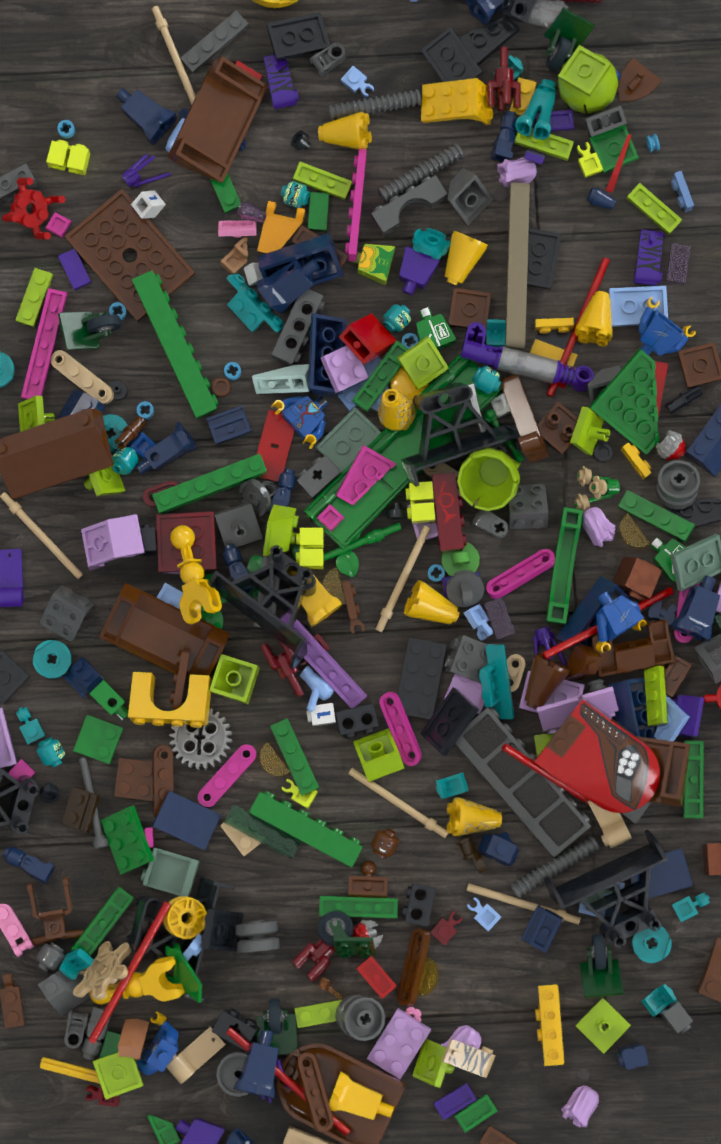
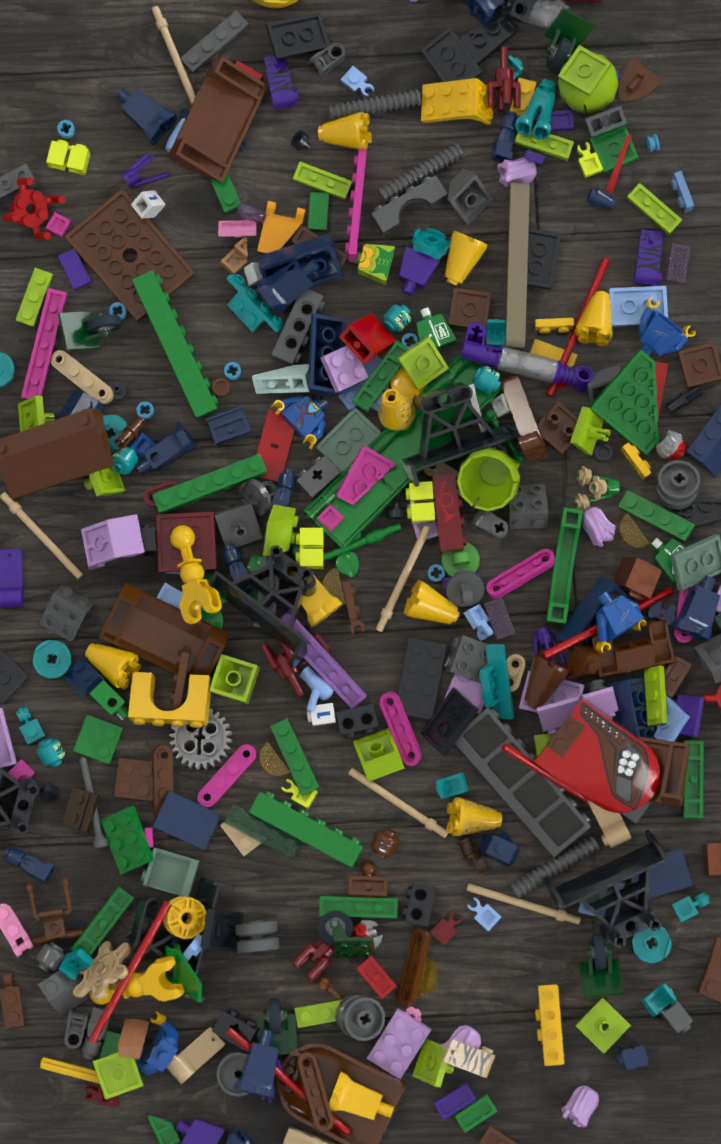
(113, 663): none -> yellow cone
(295, 194): teal head -> none
(542, 928): dark blue plate -> none

